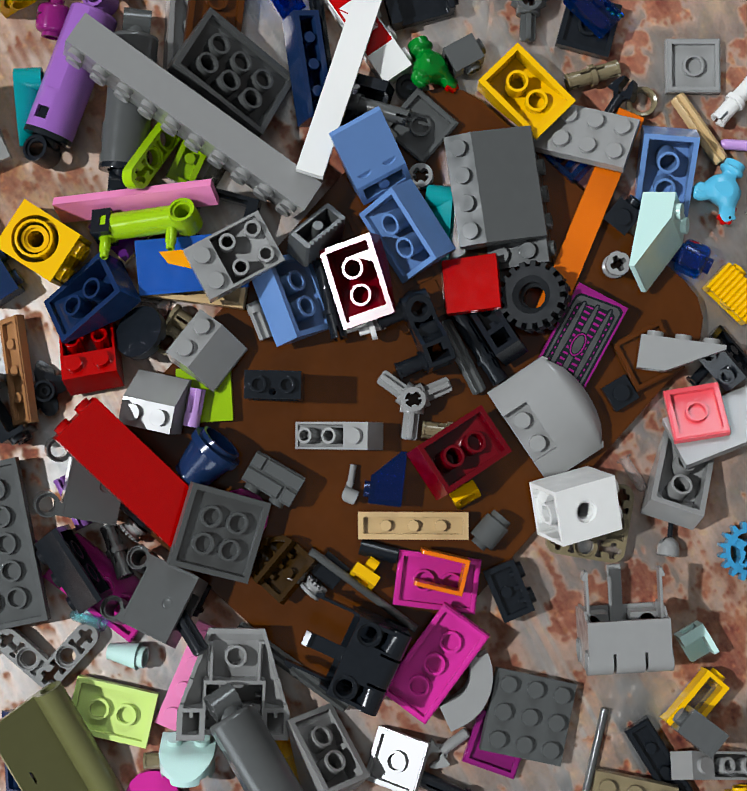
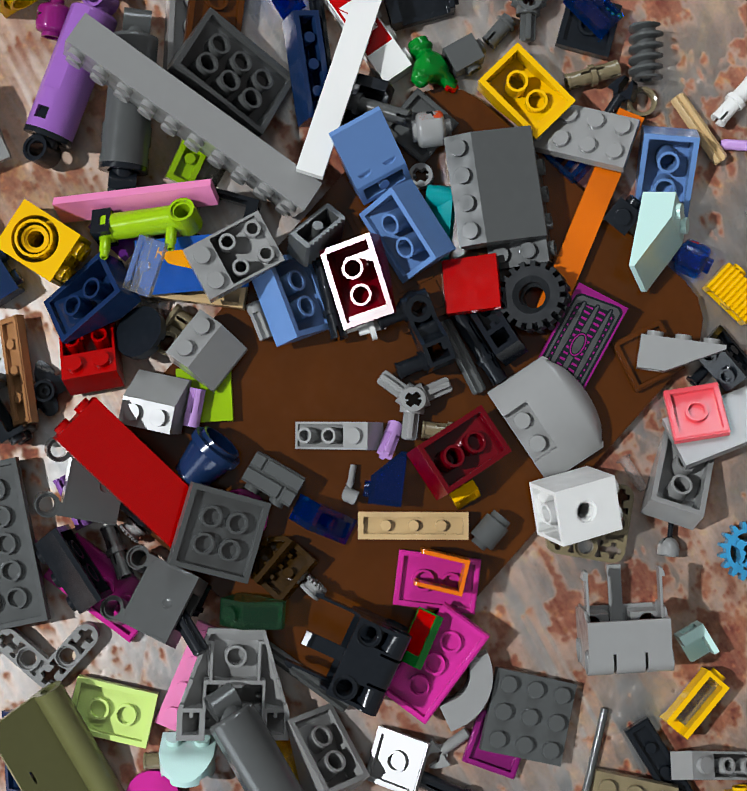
(26, 85): teal piece -> none
(91, 620): clear light blue piece -> none
(128, 654): light aqua cone -> none
(139, 160): lime beam -> none
(145, 265): none -> clear panel
(252, 612): none -> clear green slope
(262, 383): black window -> none
(322, 519): none -> clear blue slope
(327, 576): black tile -> none
(363, 589): dark grey axle -> none
(365, 573): yellow tile -> none
(378, 551): black axle -> none
(389, 440): none -> lavender piece
(405, 87): black tile -> none
(423, 632): none -> tile
(430, 129): none -> light grey head
(499, 30): none -> dark grey pin
(509, 590): black bracket -> none
(616, 272): light grey bush -> none
(619, 393): black plate -> none
(643, 51): none -> dark grey piece
(692, 66): light grey tile -> none
(699, 731): dark grey slope -> none
(722, 190): medium azure animal -> none

